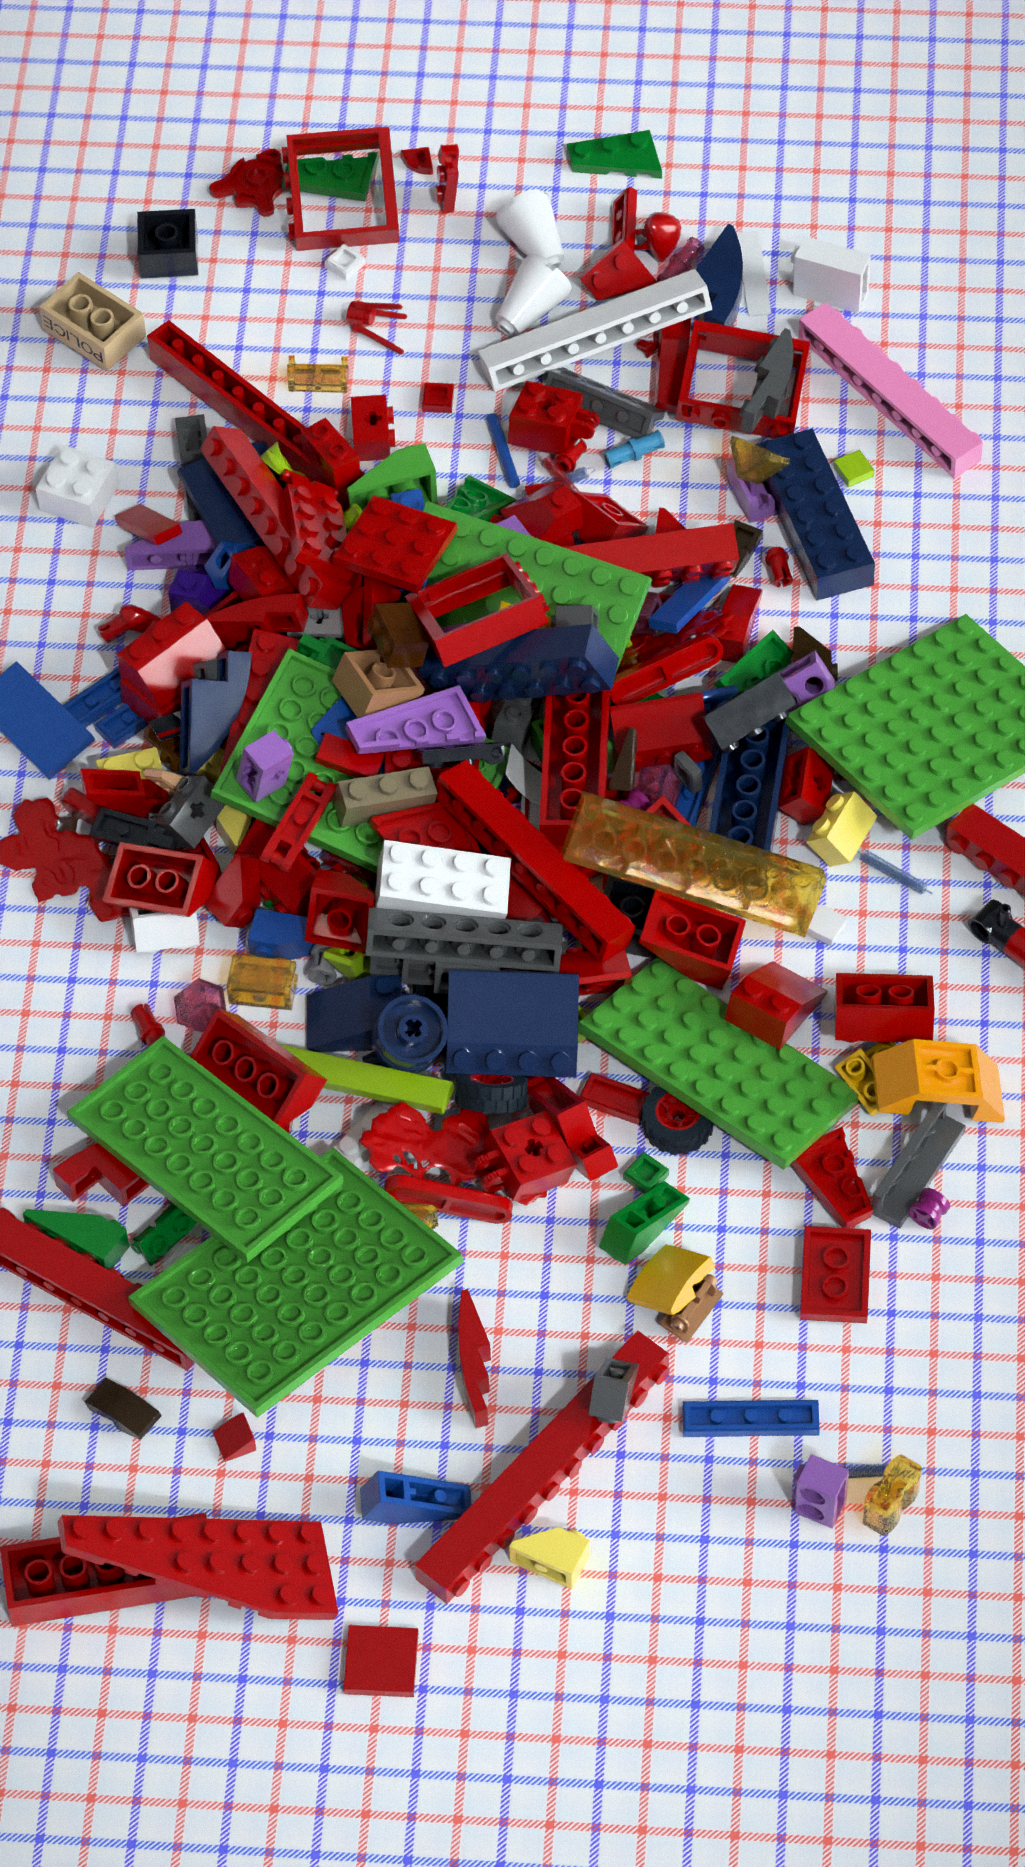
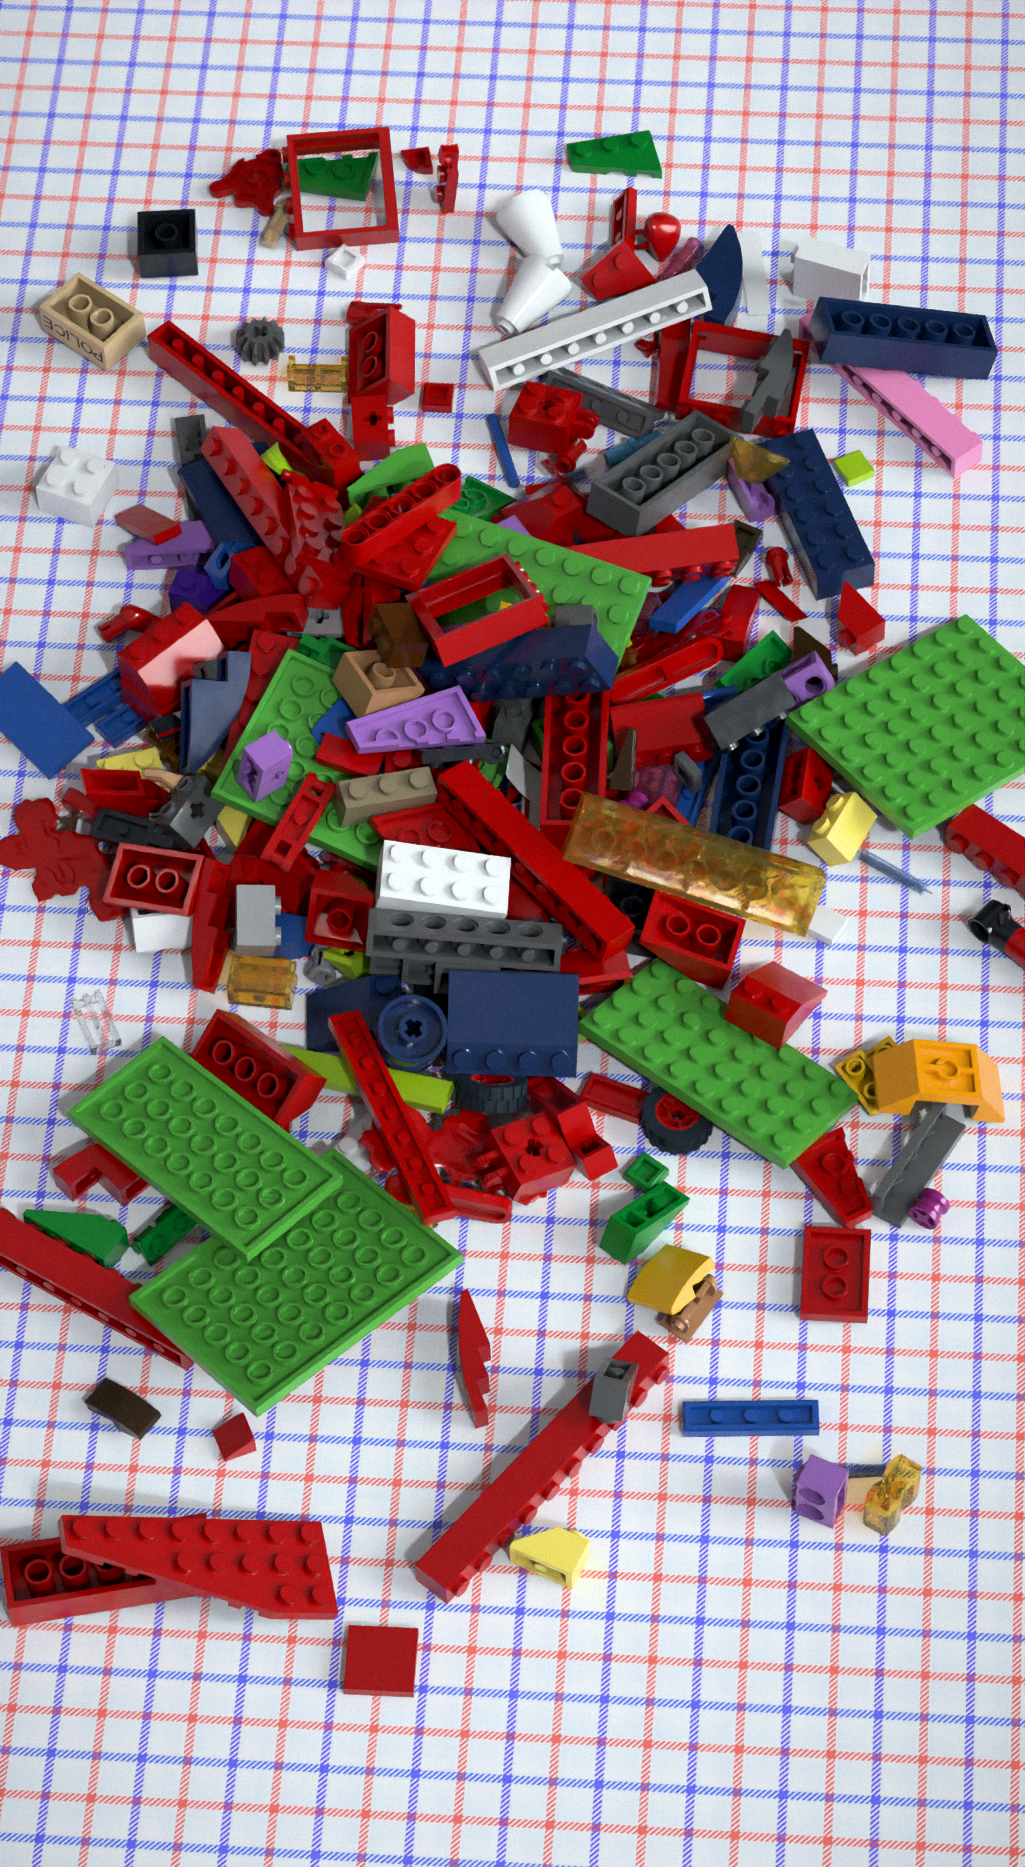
(88, 1001): none -> clear tile
(149, 1028): red pin -> none
(198, 1004): clear pink brick -> none
(209, 939): none -> red slope
(255, 920): none -> light grey brick
(260, 341): none -> dark grey gear
(276, 225): none -> tan axle
(382, 356): none -> red slope
(391, 1118): none -> red plate
(401, 514): none -> red beam
(412, 1499): blue slope -> none
(662, 475): none -> dark grey brick
(780, 600): none -> red sticker
(858, 622): none -> red slope
(883, 1007): red brick -> none
(903, 338): none -> dark blue brick

